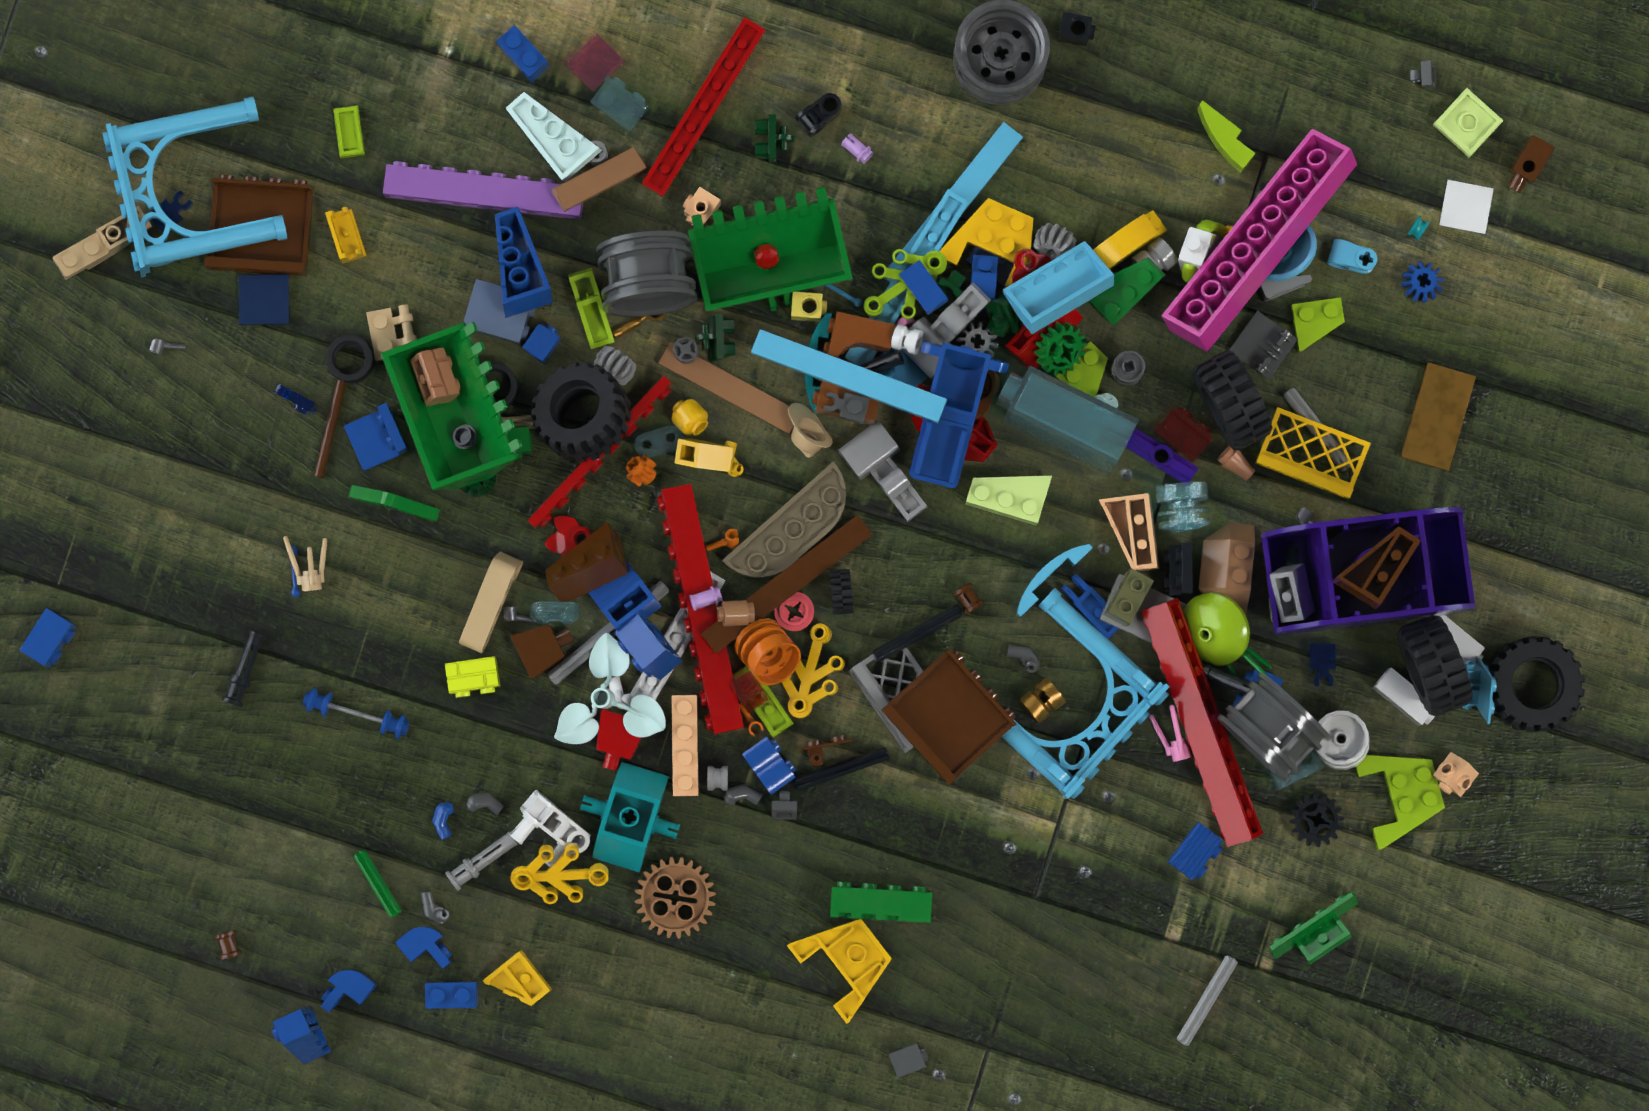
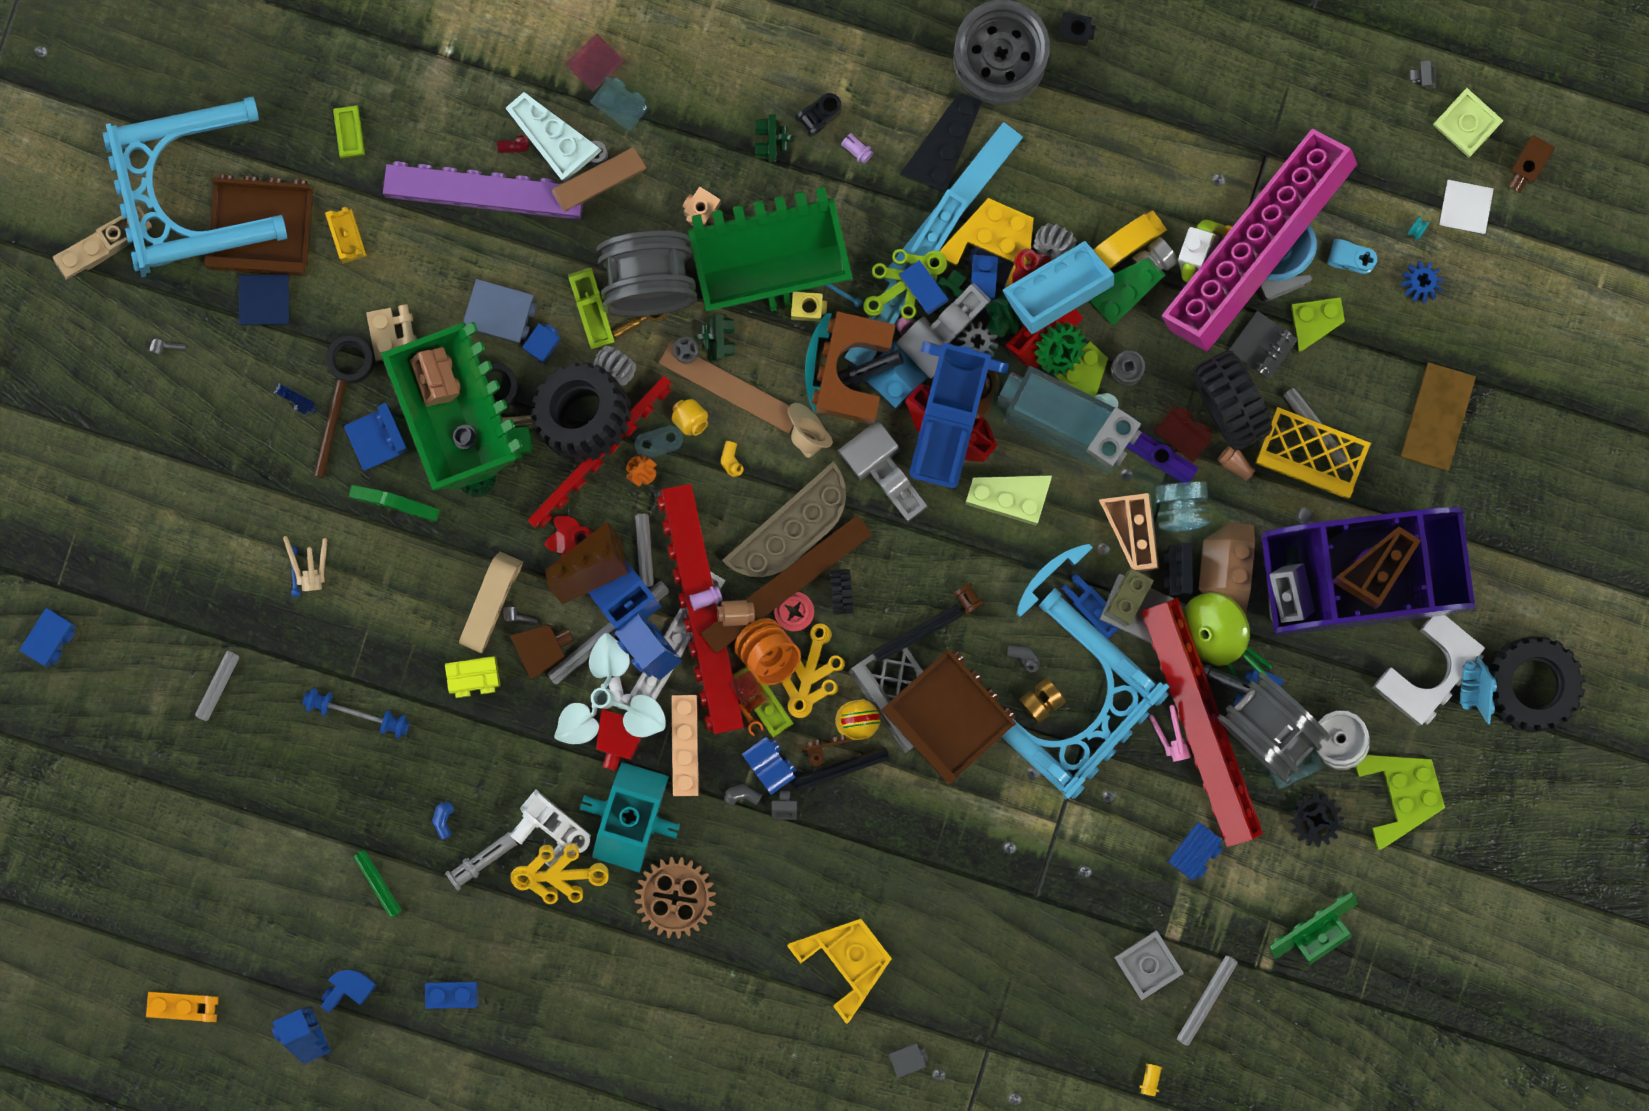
(172, 210): clear blue plate -> none
(181, 1006): none -> light orange plate
(217, 686): none -> light grey axle
(227, 945): reddish brown bush -> none
(255, 640): black pin -> none
(422, 939): blue brick -> none
(433, 910): dark grey arm -> none
(483, 800): dark grey arm -> none
(513, 146): none -> dark red arm
(519, 979): yellow wing -> none
(520, 269): blue wedge -> none
(522, 54): blue brick -> none
(546, 612): clear light blue plate -> none
(644, 549): none -> light grey axle
(703, 107): red plate -> none
(704, 455): yellow slope -> none
(717, 778): light grey wheel -> none
(731, 540): orange hand -> none
(766, 256): red tile -> none
(849, 376): medium azure tile -> none
(851, 406): dark grey plate -> none
(858, 719): none -> yellow helmet
(881, 903): green wedge -> none
(907, 339): white wheel -> none
(941, 150): none -> black wing
(1109, 435): none -> light grey brick
(1148, 965): none -> light grey plate
(1151, 1080): none -> yellow pin
(1224, 137): lime slope -> none
(1322, 658): clear blue plate -> none
(1435, 665): black tyre -> none
(1455, 775): light nougat brick -> none

